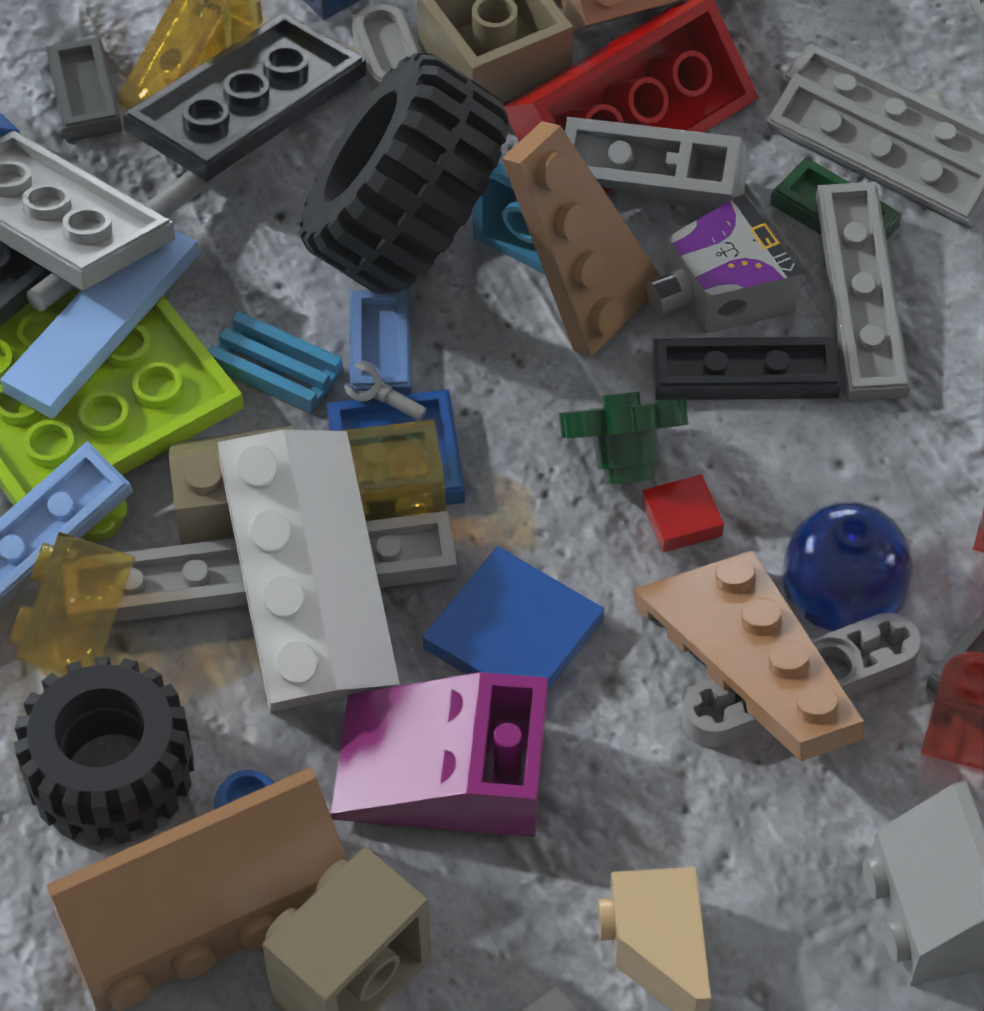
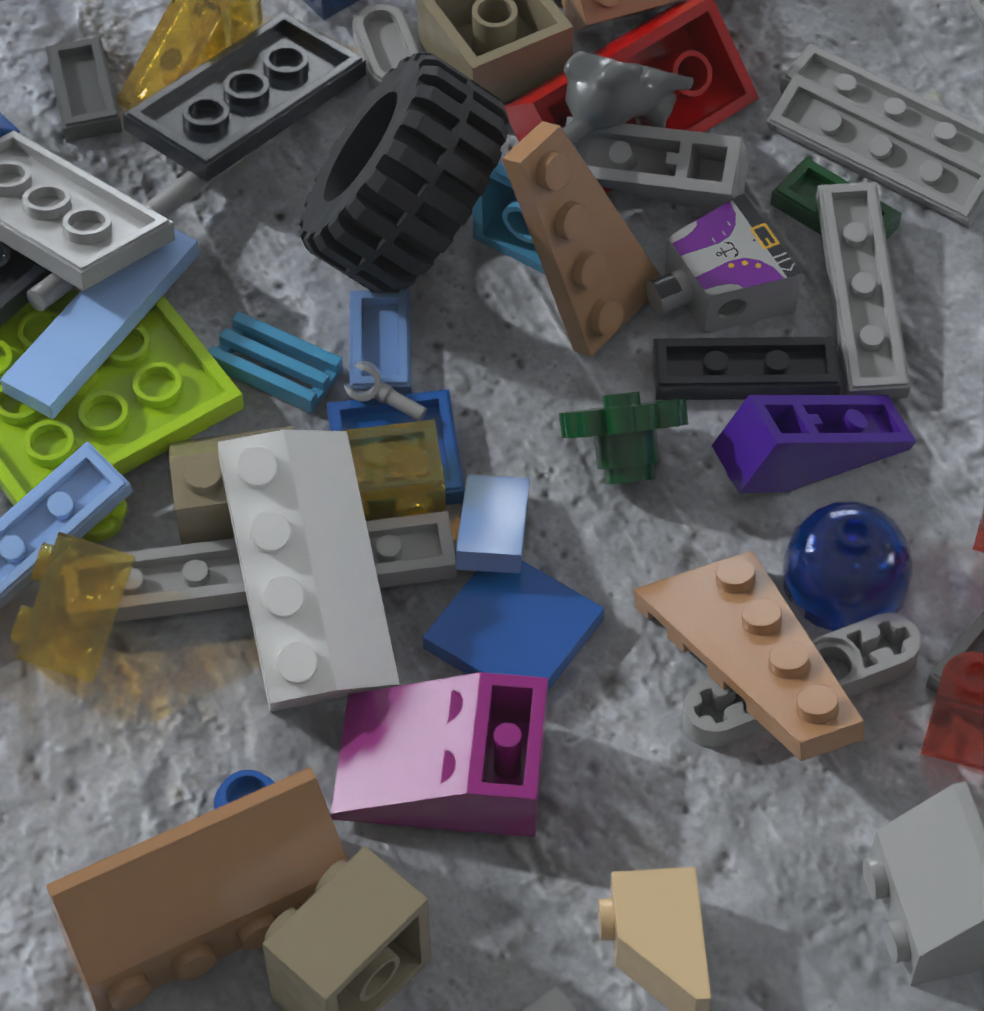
(97, 704): black tyre -> none
(493, 524): none -> medium blue tile
(611, 92): none -> dark grey animal
(682, 513): red tile -> none
(803, 439): none -> dark purple slope

